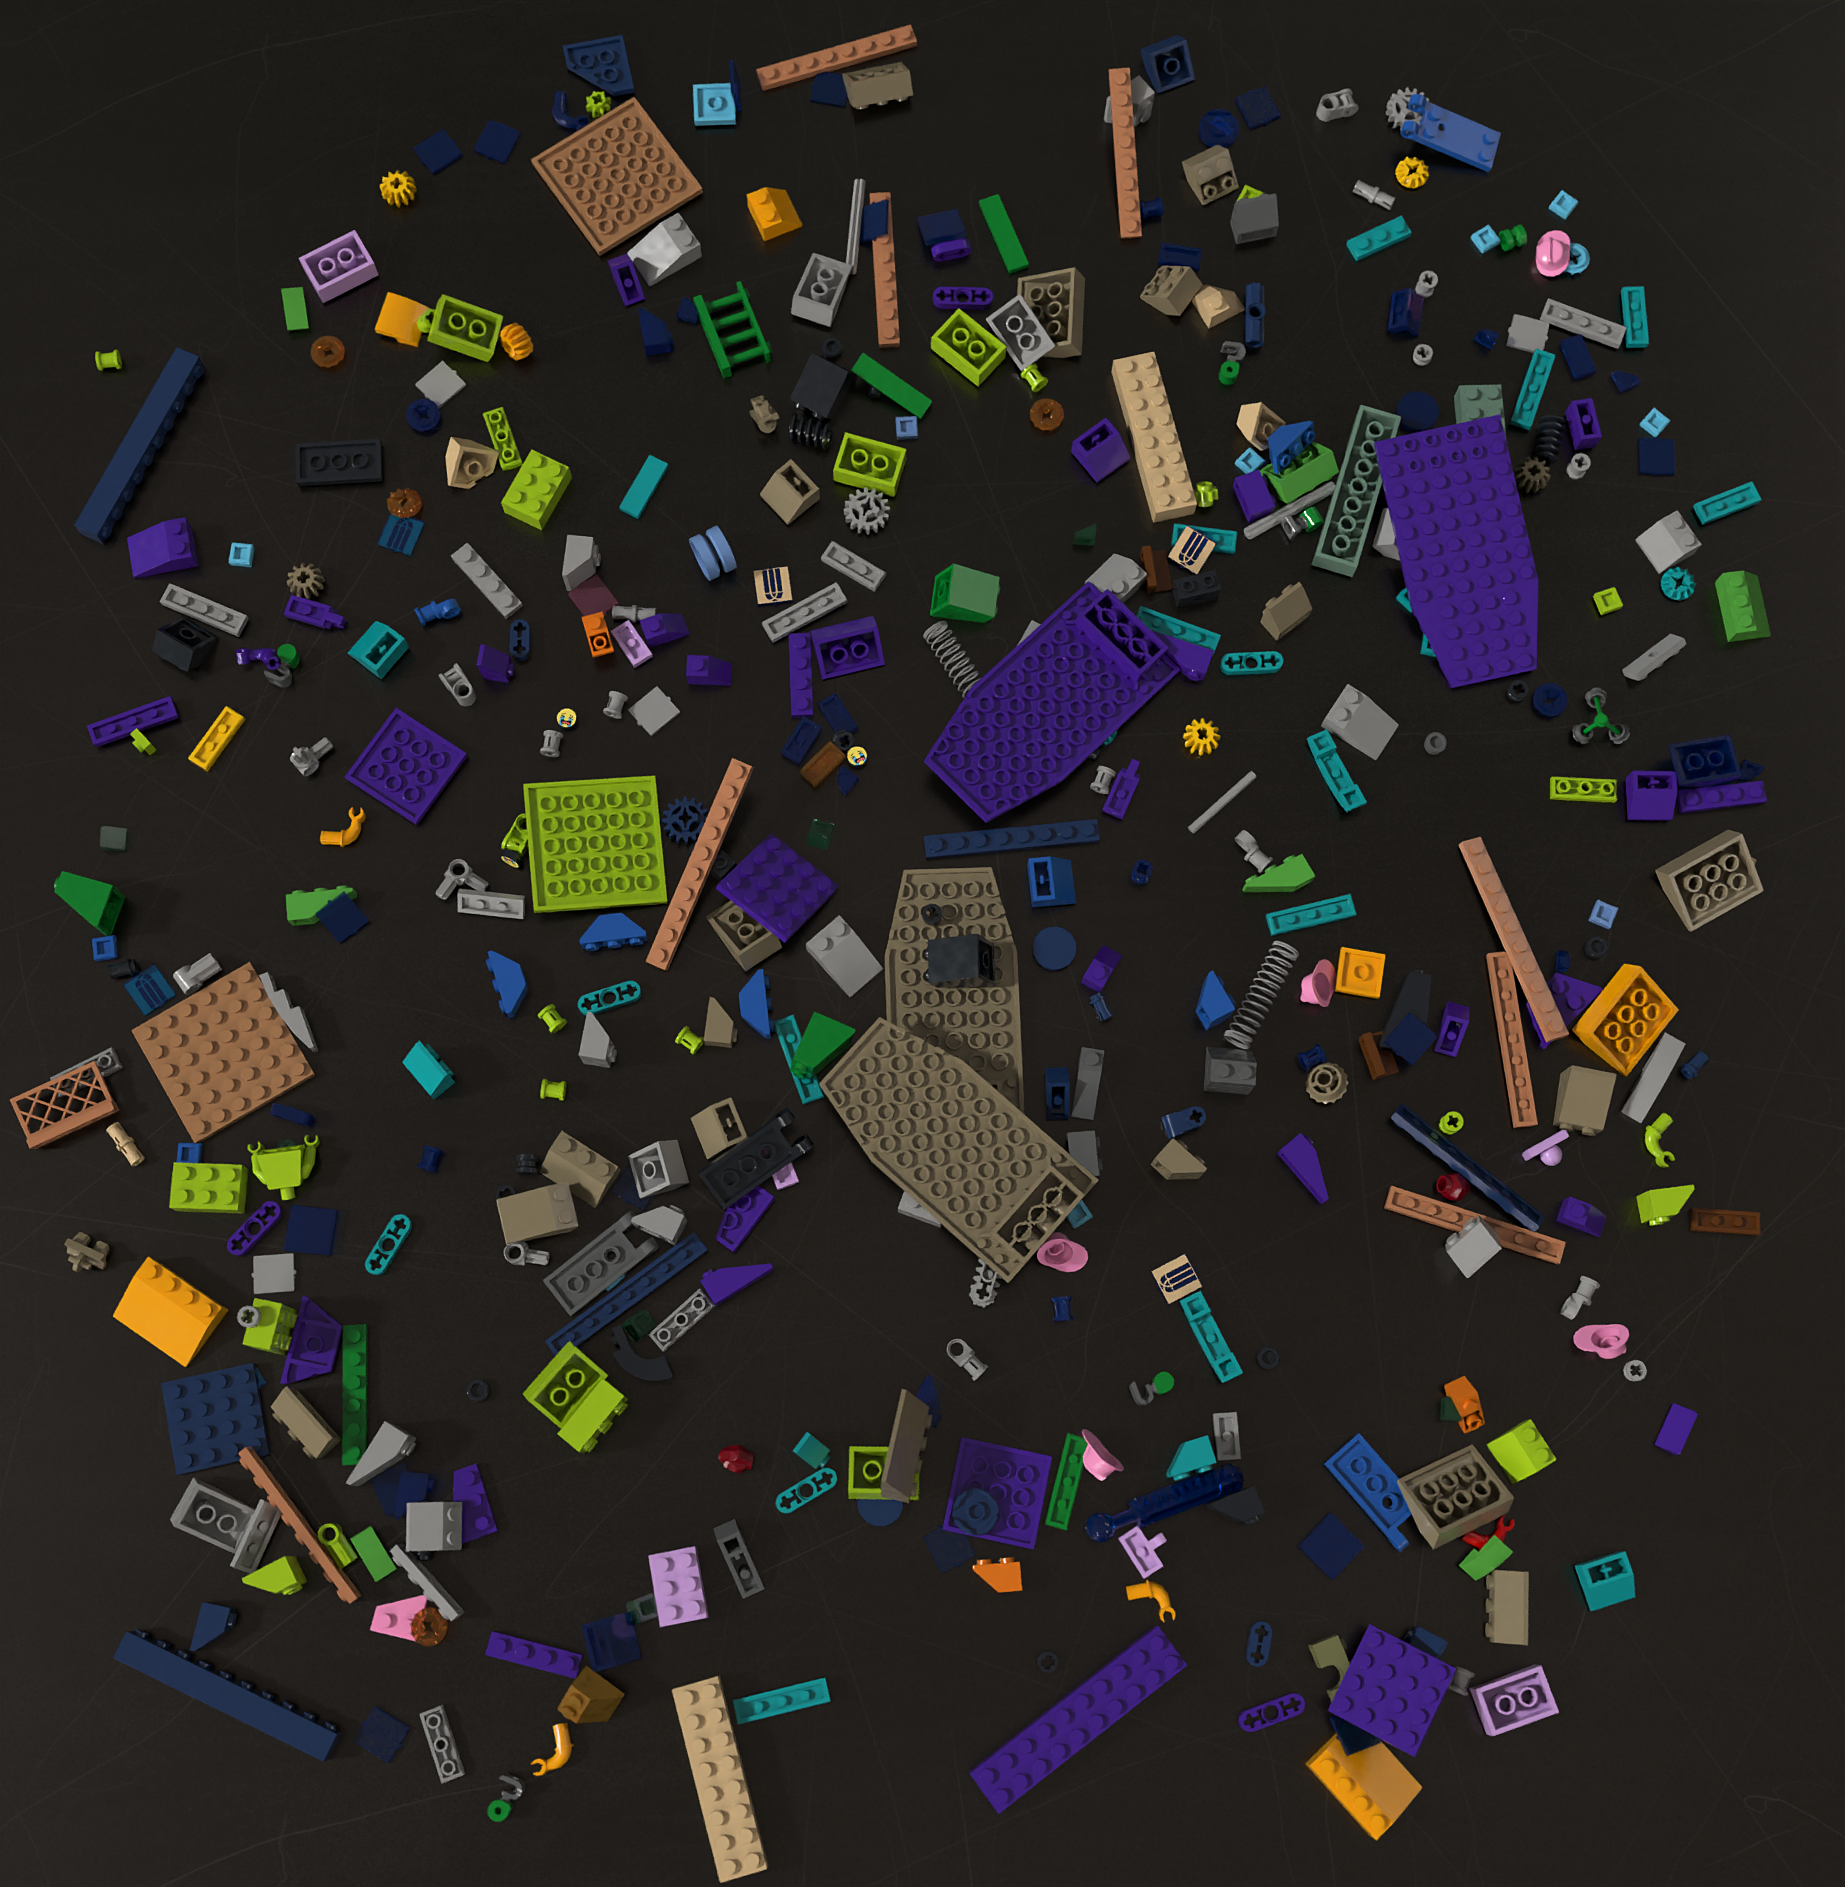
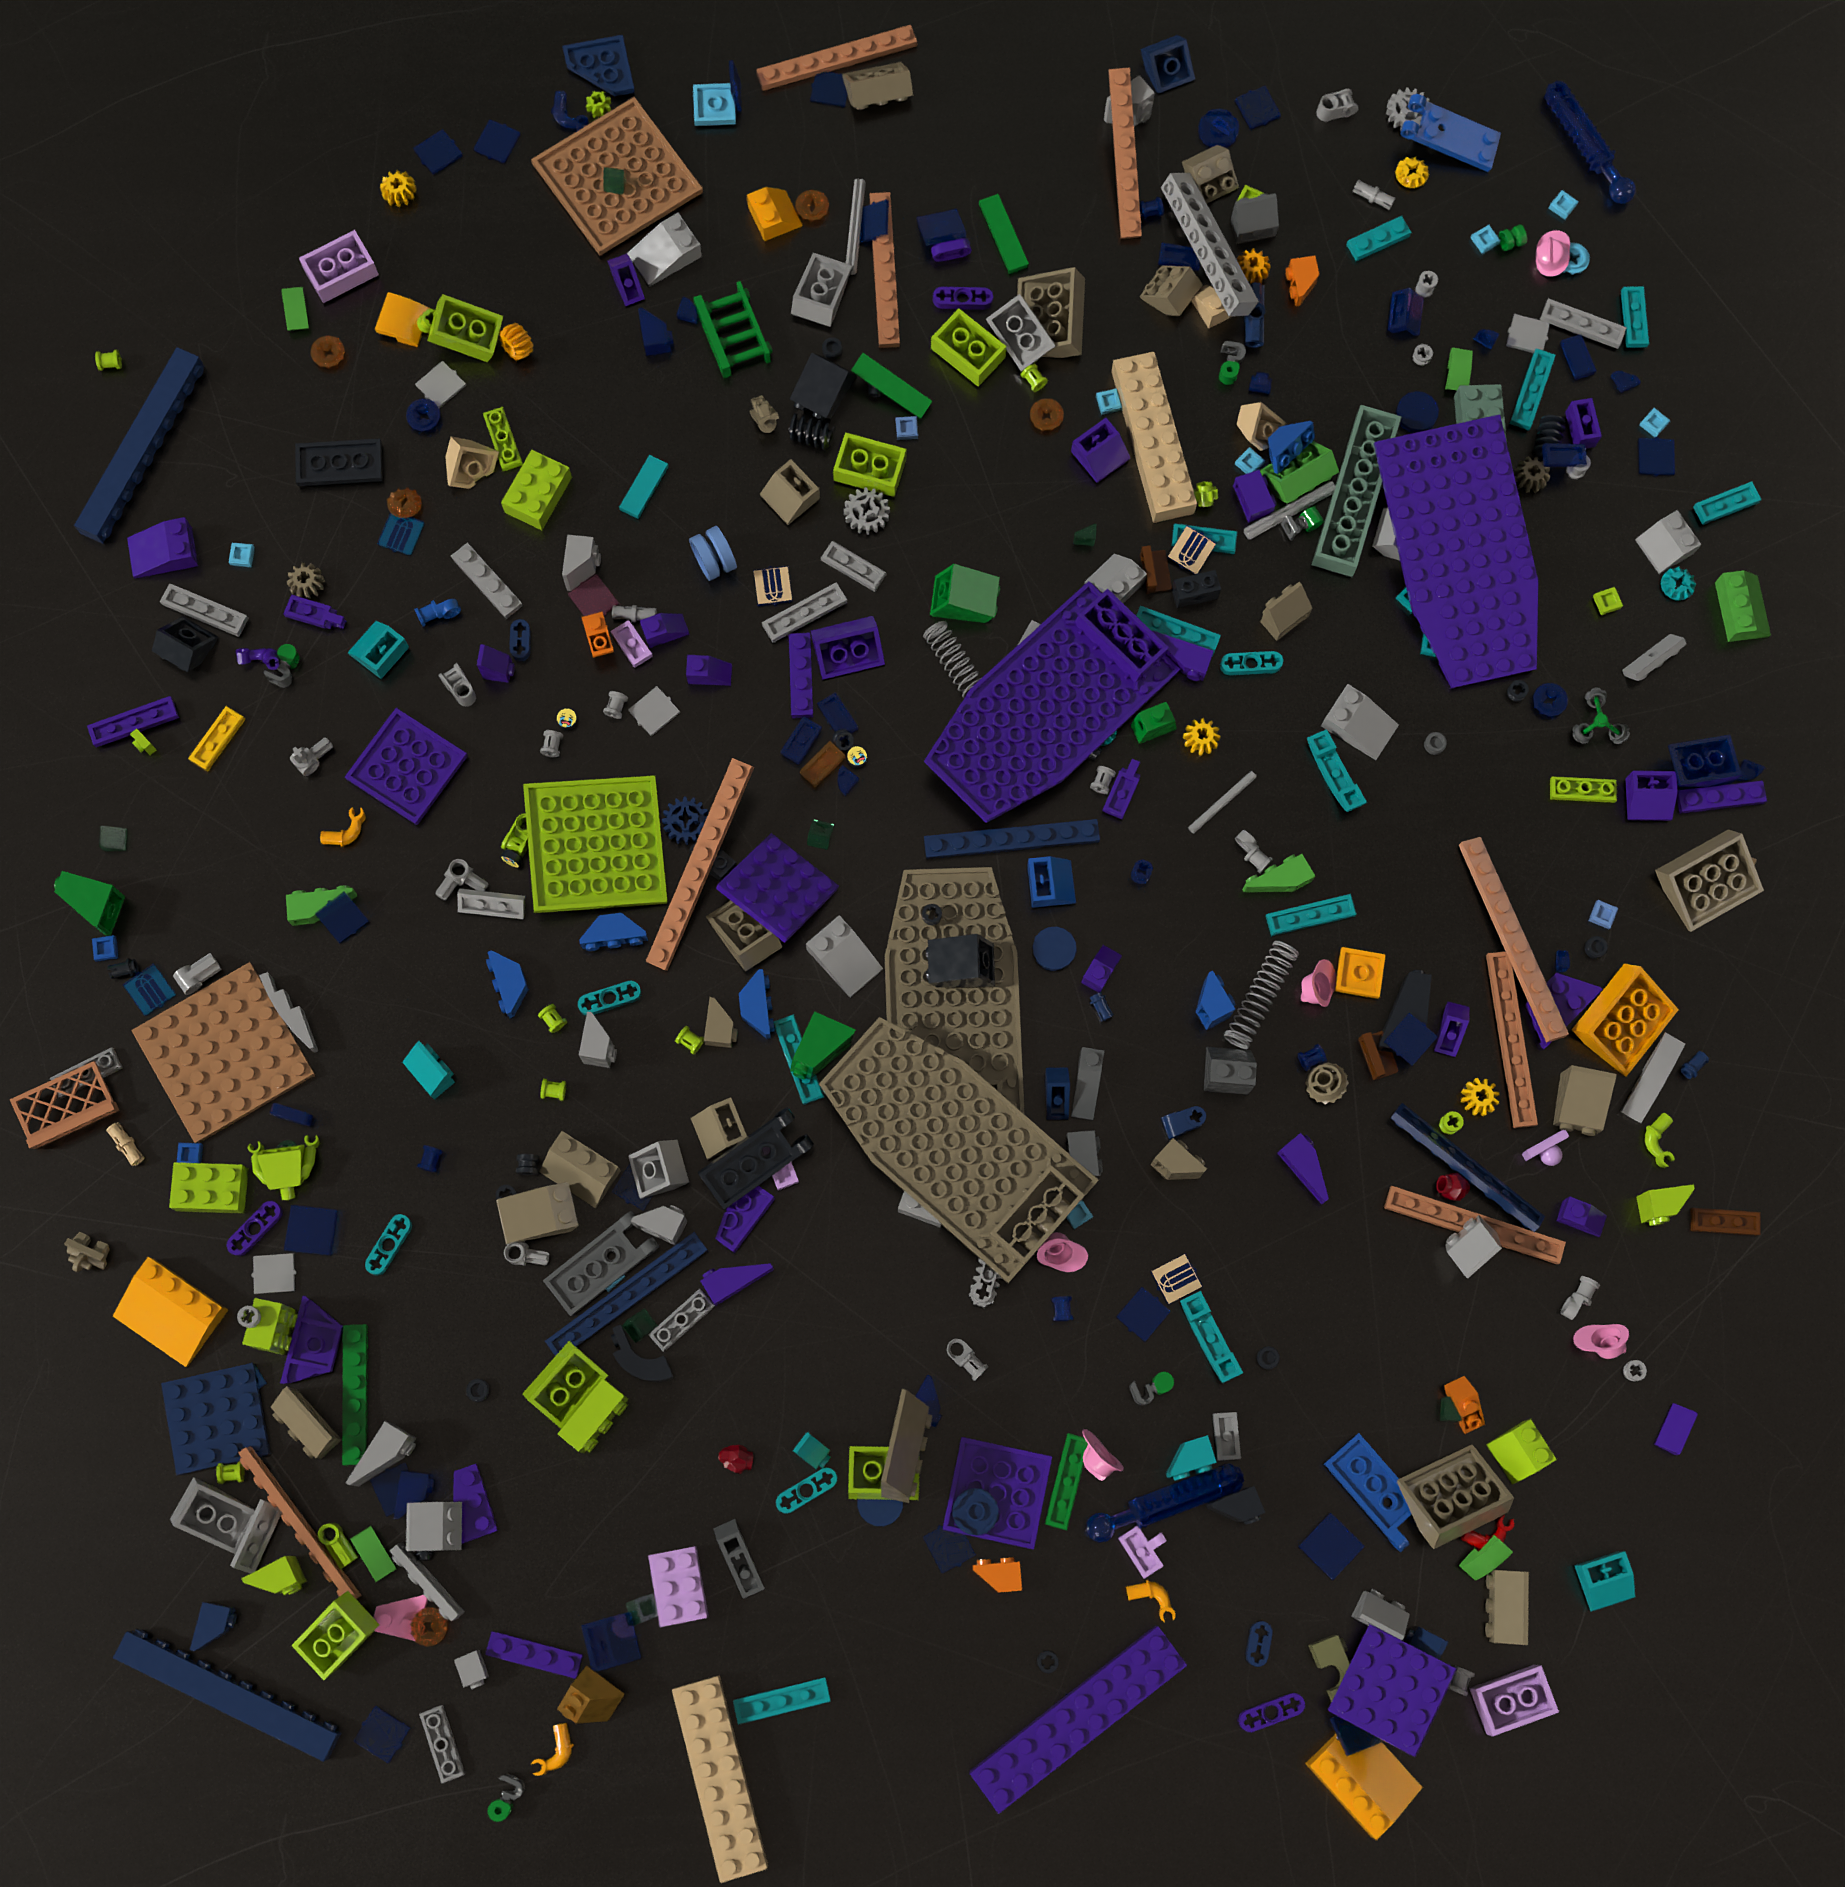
(230, 1472): none -> lime bush
(335, 1635): none -> lime brick
(472, 1669): none -> light grey brick
(614, 180): none -> clear green slope
(804, 201): none -> clear orange gear
(1109, 401): none -> medium azure tile
(1143, 1314): none -> clear blue piece
(1155, 722): none -> green torso
(1209, 244): none -> light grey brick
(1254, 260): none -> light orange gear
(1260, 383): none -> clear blue plate
(1303, 277): none -> orange slope
(1385, 1616): none -> light grey slope
(1459, 368): none -> bright green slope
(1473, 1102): none -> yellow gear
(1564, 455): none -> clear blue tile
(1588, 140): none -> clear blue gear

